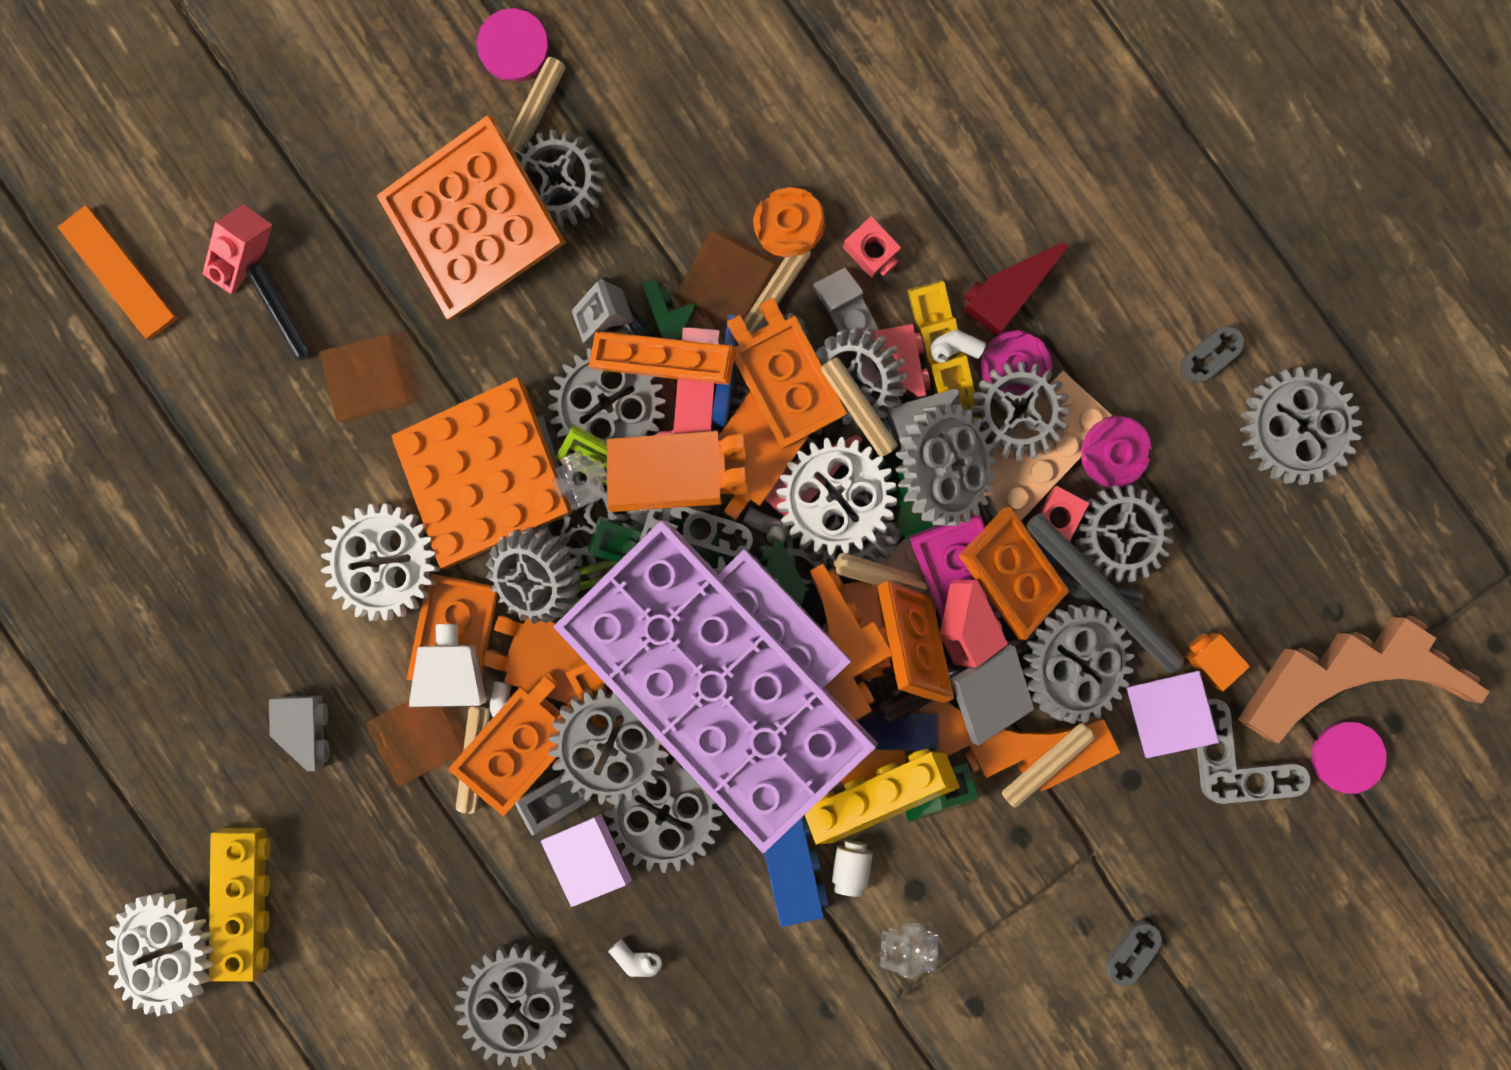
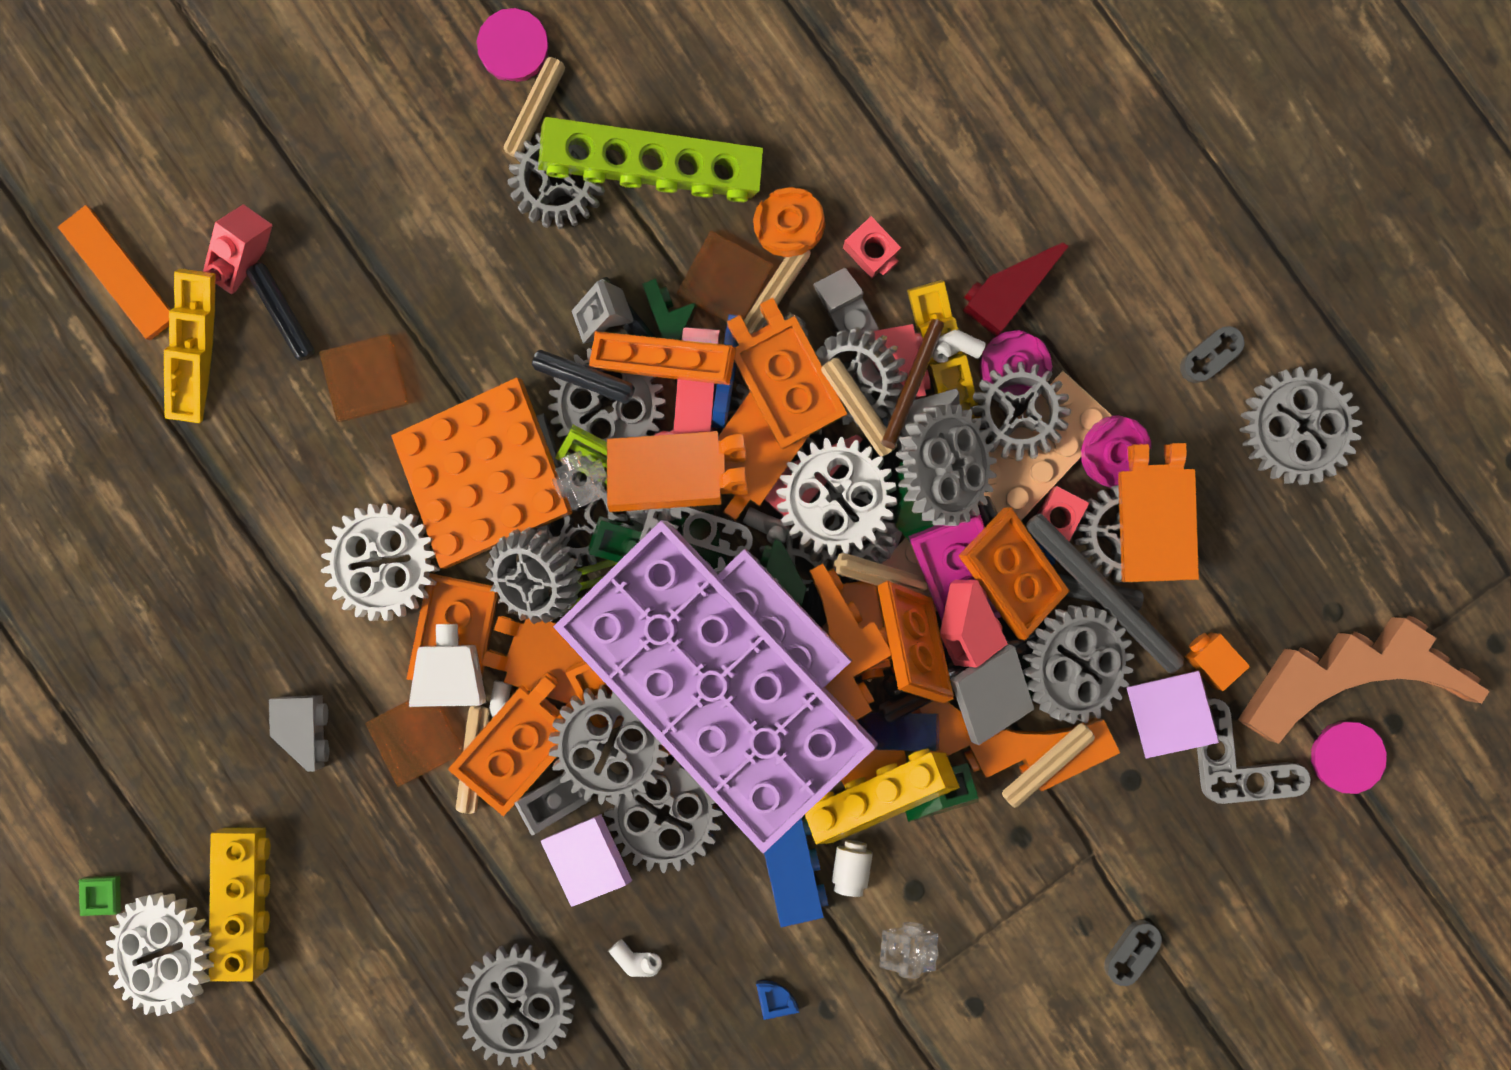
(99, 895): none -> bright green tile
(190, 345): none -> yellow slope
(471, 218): orange plate -> none
(583, 376): none -> black axle
(740, 160): none -> lime brick
(775, 1000): none -> blue tile
(912, 384): none -> reddish brown bar
(1158, 517): none -> orange tile

